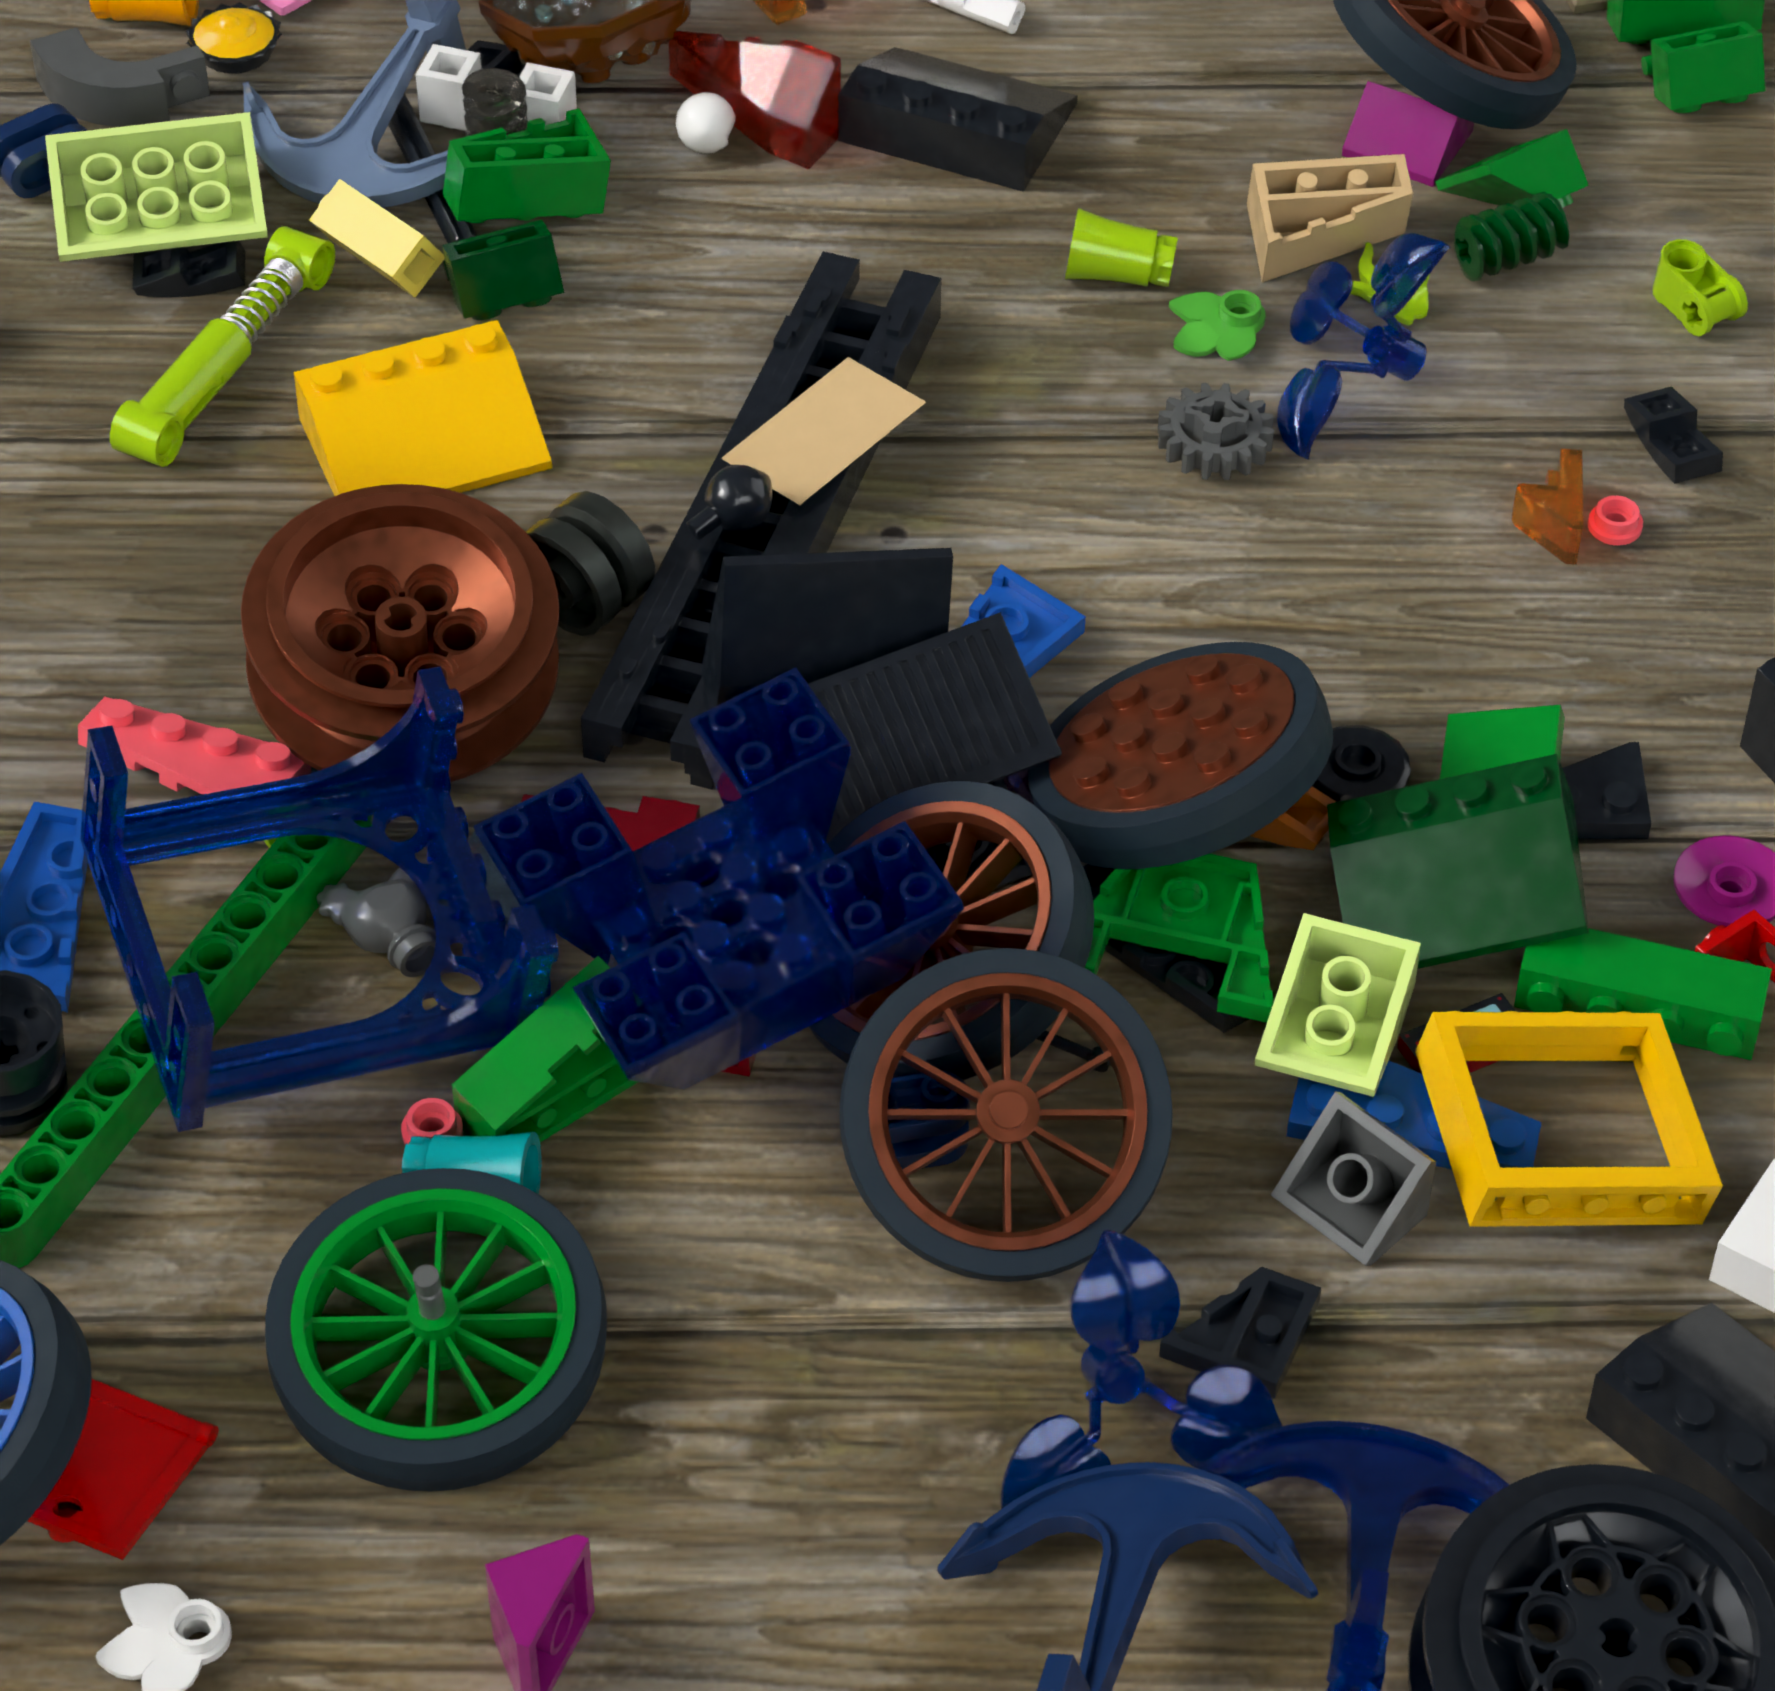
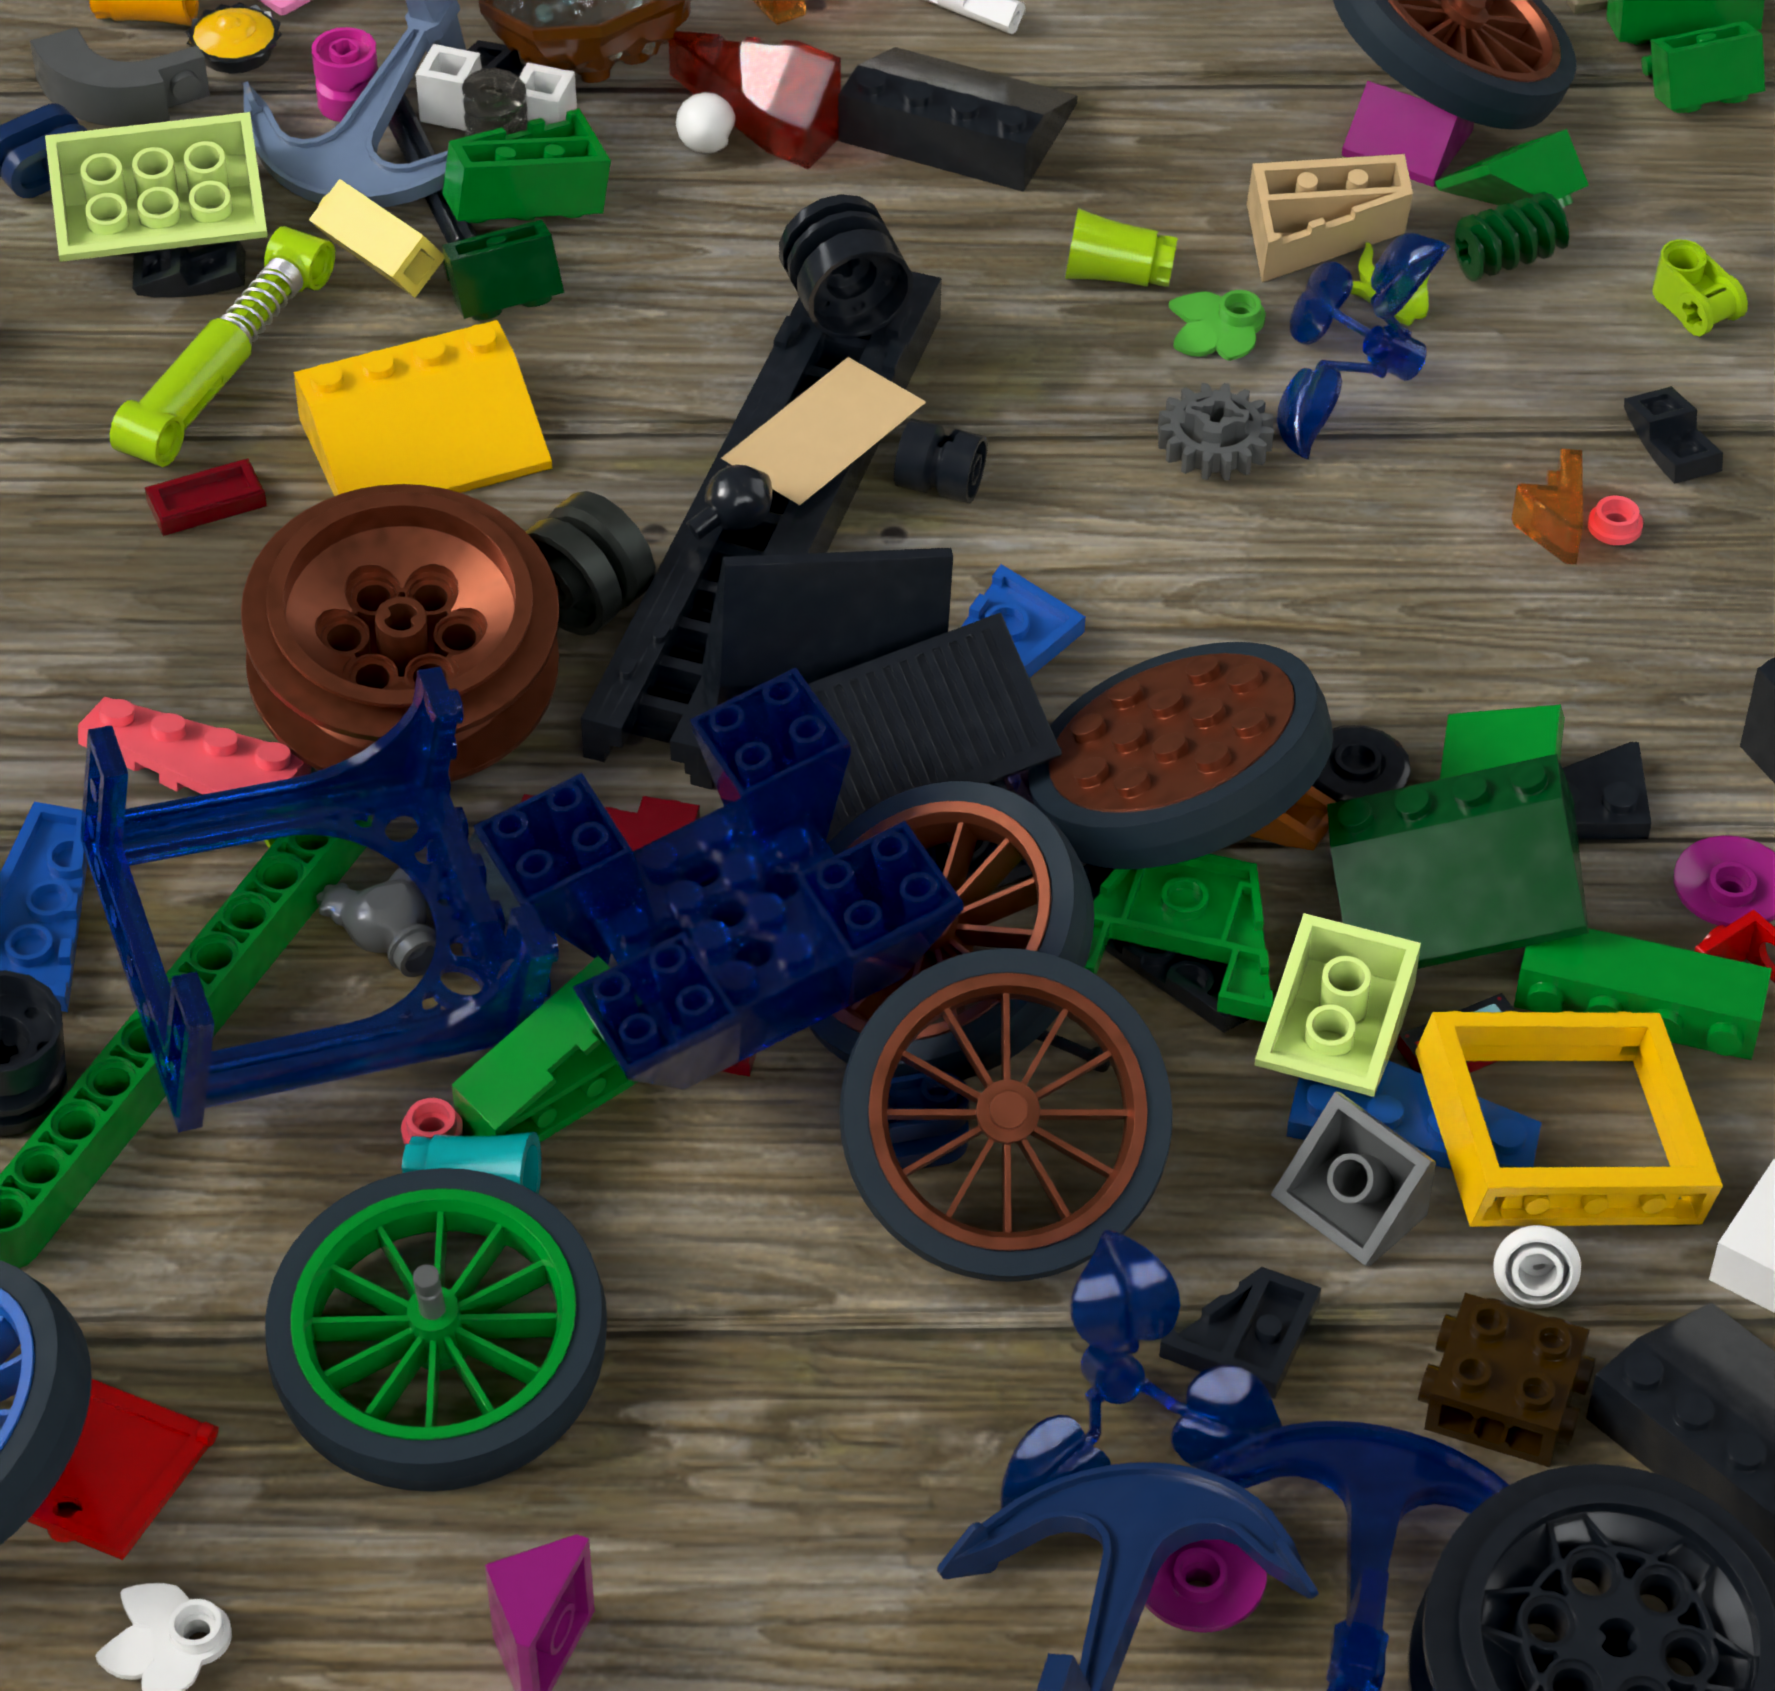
(205, 497): none -> dark red tile
(343, 67): none -> dark pink wheel
(845, 266): none -> black wheel
(939, 460): none -> black wheel
(1232, 1593): none -> magenta dish
(1507, 1379): none -> dark brown brick
(1537, 1266): none -> white cone

